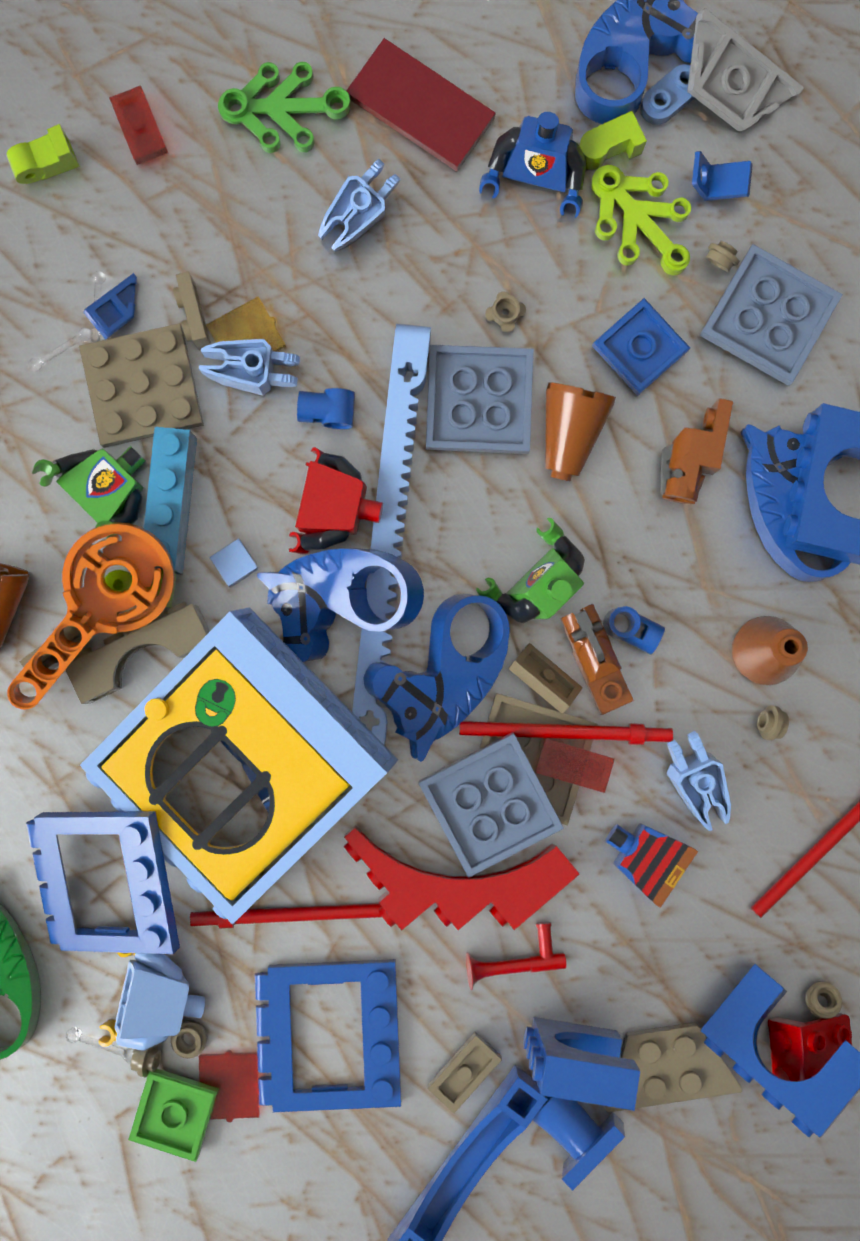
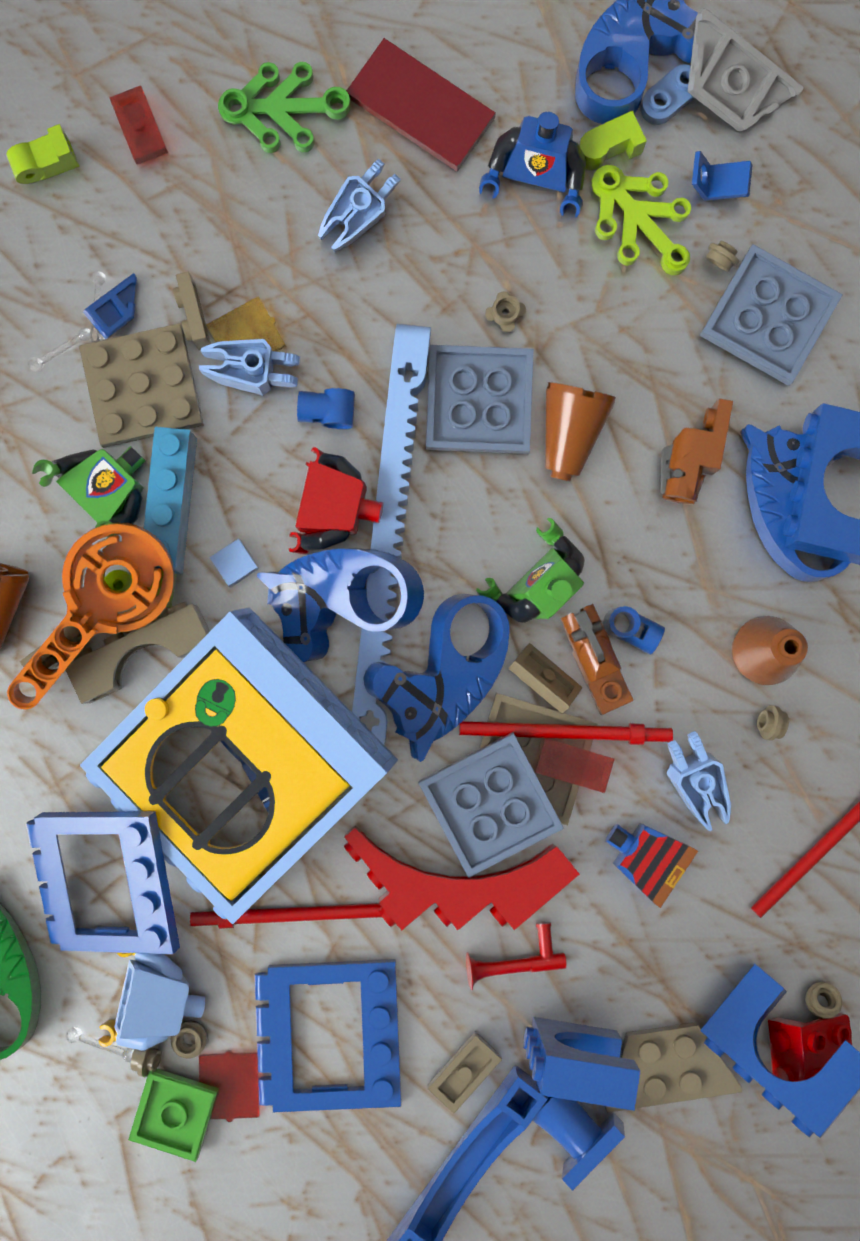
(641, 346): blue plate -> none

